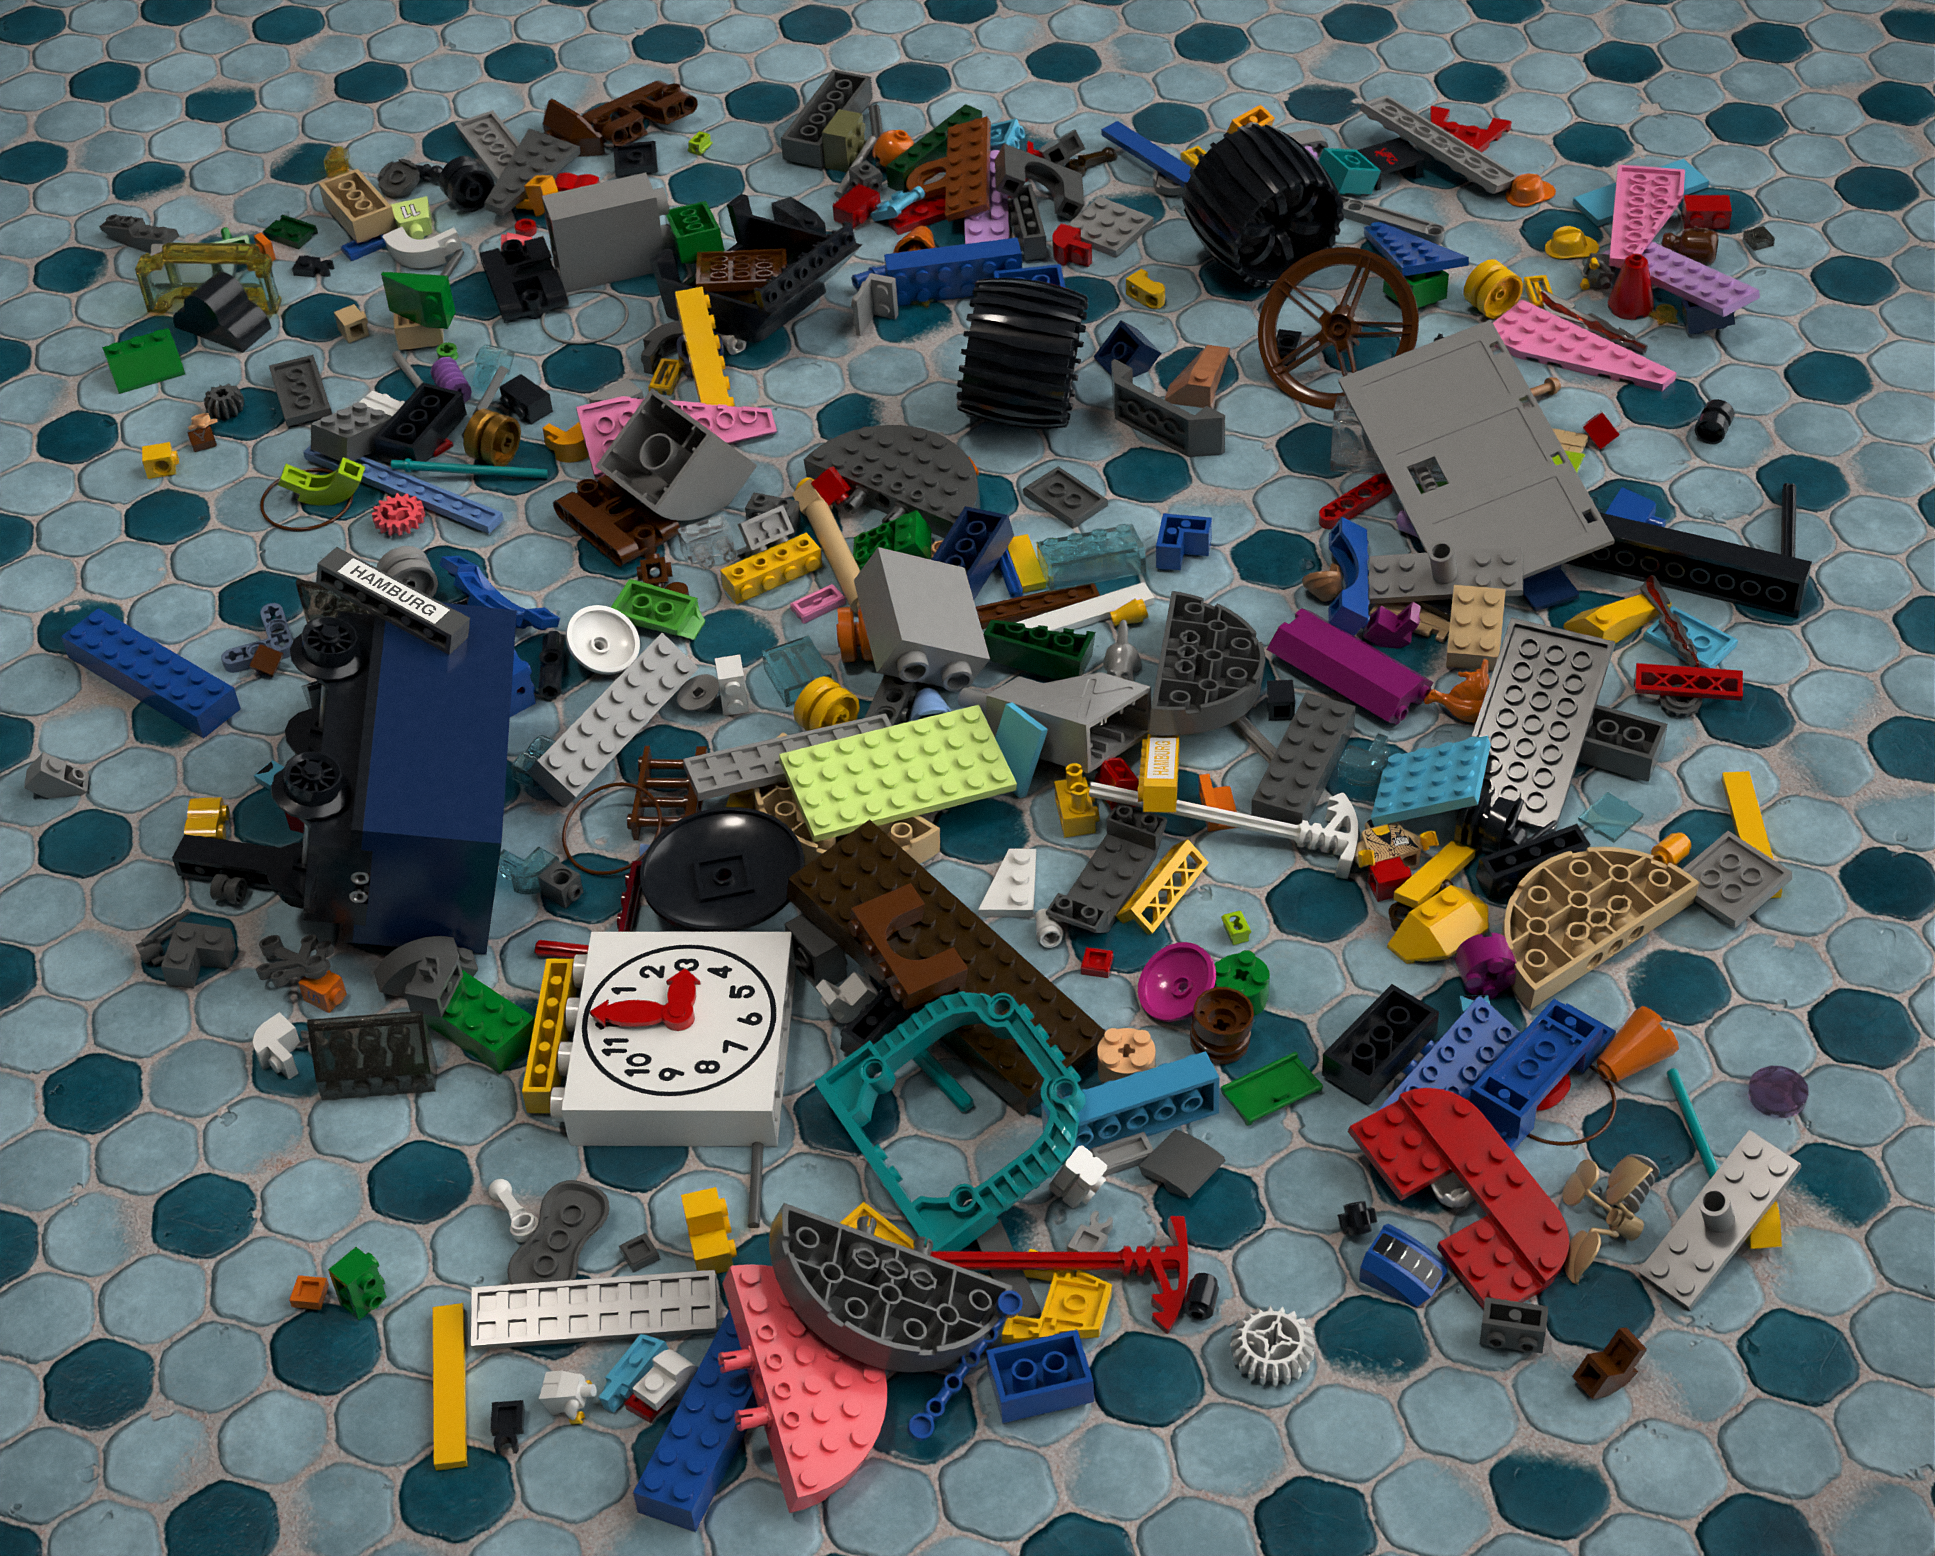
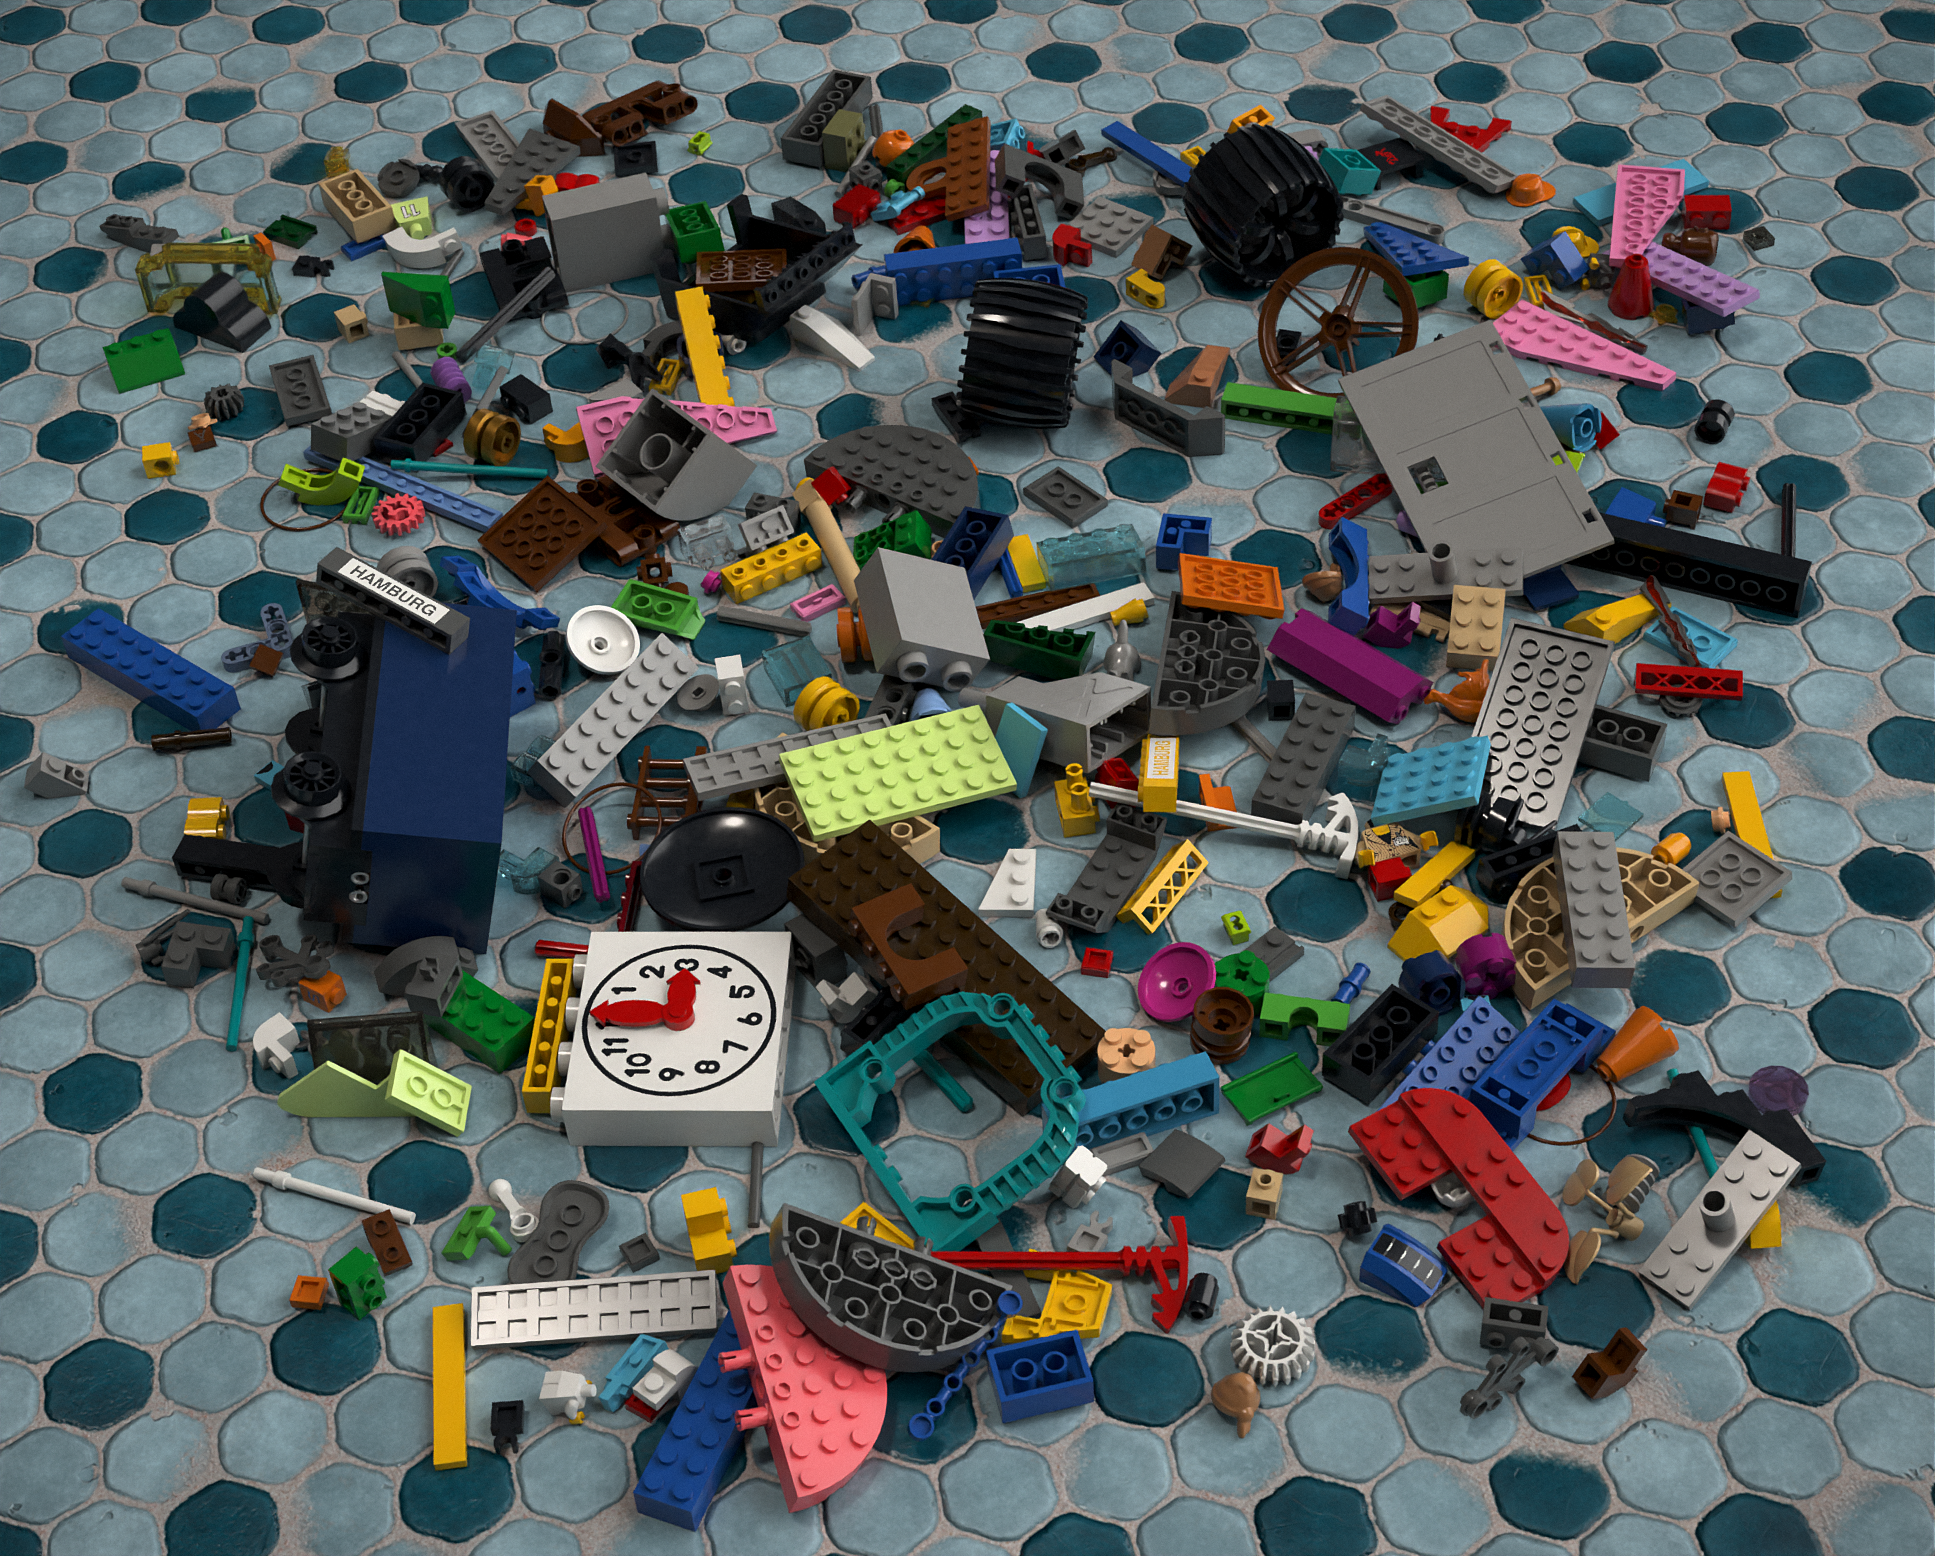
(151, 889): none -> light grey bar
(180, 740): none -> dark brown pin
(245, 943): none -> teal bar
(284, 1180): none -> white bar
(364, 507): none -> bright green tile
(386, 1242): none -> reddish brown plate
(409, 1091): none -> yellowish green piece
(469, 1232): none -> bright green plate
(505, 315): none -> black axle
(542, 533): none -> reddish brown plate
(593, 854): none -> magenta axle
(640, 367): none -> black animal
(711, 582): none -> dark pink plate
(764, 621): none -> light grey axle
(829, 337): none -> white wedge
(892, 187): none -> bright green bush
(954, 419): none -> black plate
(1158, 251): none -> medium nougat brick
(1230, 586): none -> orange plate
(1237, 1397): none -> medium nougat hat
(1264, 1193): none -> tan brick
(1276, 951): none -> dark grey plate
(1277, 1151): none -> red brick
(1278, 408): none -> bright green brick
(1284, 1012): none -> bright green arch
(1350, 986): none -> blue pin
(1432, 981): none -> dark blue brick
(1505, 1375): none -> dark grey plant
(1558, 257): none -> blue brick
(1574, 424): none -> dark azure cone
(1593, 910): none -> light grey brick
(1683, 508): none -> reddish brown brick
(1720, 820): none -> light nougat plate
(1726, 487): none -> red brick
(1731, 1114): none -> black arch

